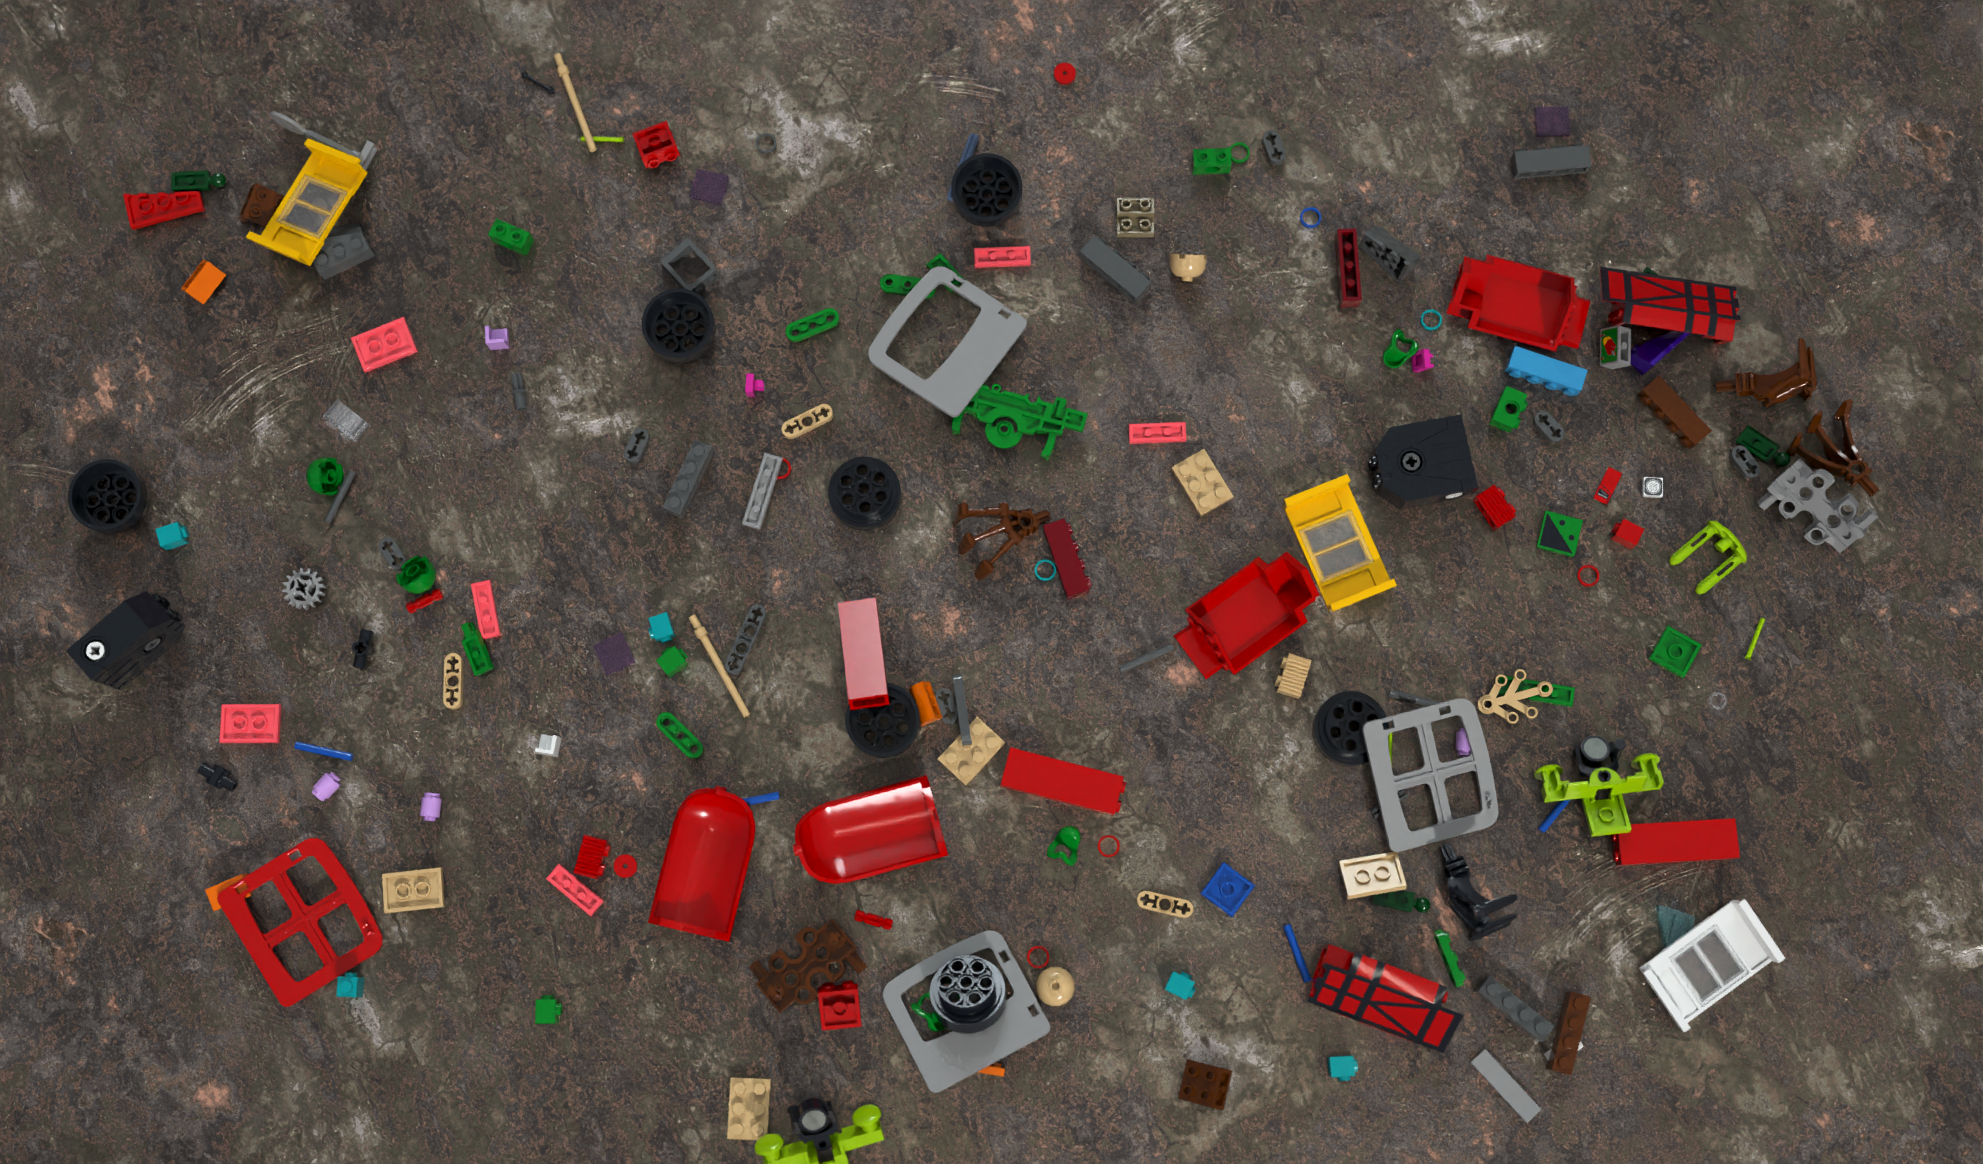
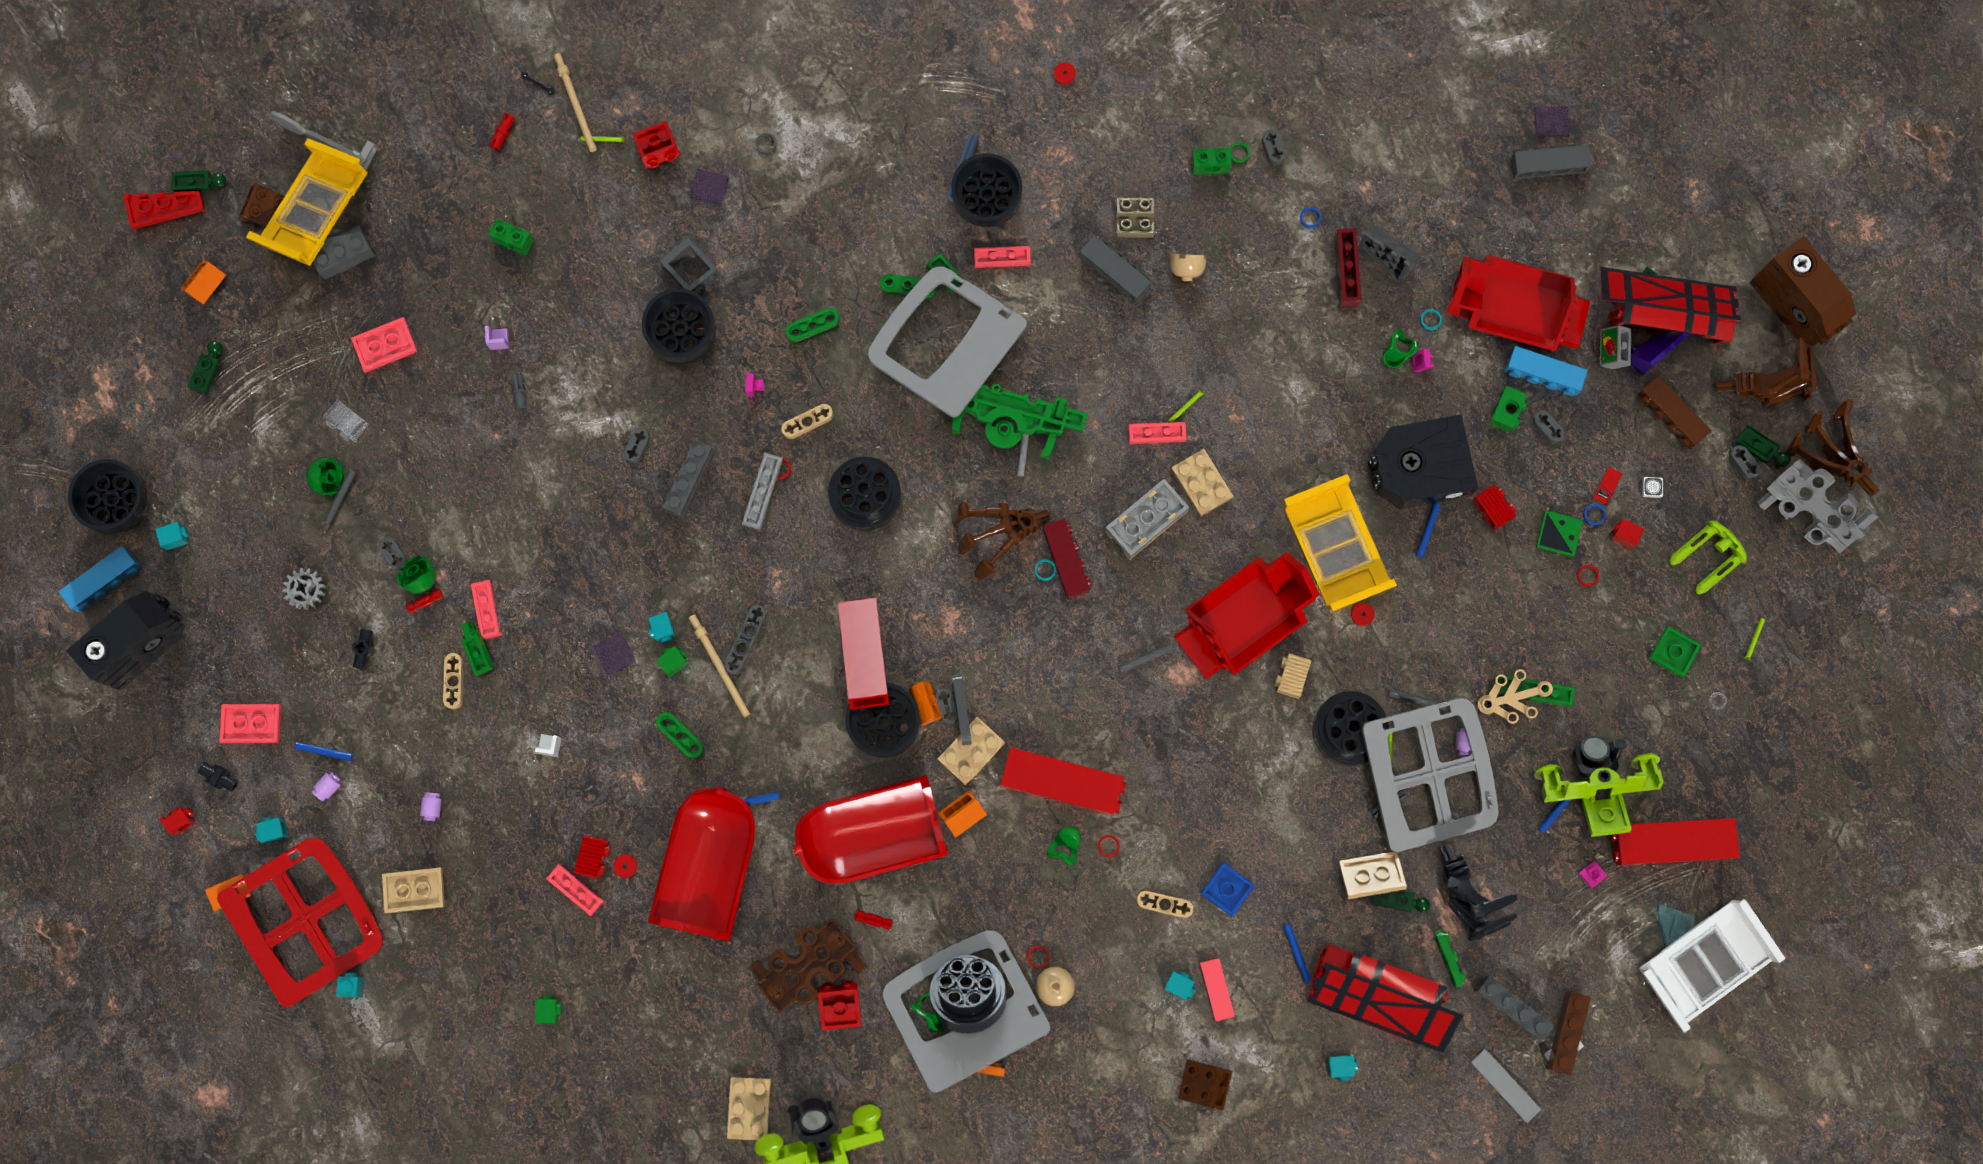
(100, 579): none -> dark azure brick
(178, 820): none -> red brick
(206, 368): none -> dark green plate
(271, 830): none -> teal brick
(502, 131): none -> red pin
(962, 813): none -> orange brick
(1022, 455): none -> light grey bar
(1147, 519): none -> light grey piece
(1188, 404): none -> lime piece
(1217, 989): none -> coral tile
(1362, 608): none -> red wheel
(1428, 529): none -> blue bar
(1592, 523): none -> blue piece
(1592, 874): none -> dark pink tile
(1805, 294): none -> reddish brown piece

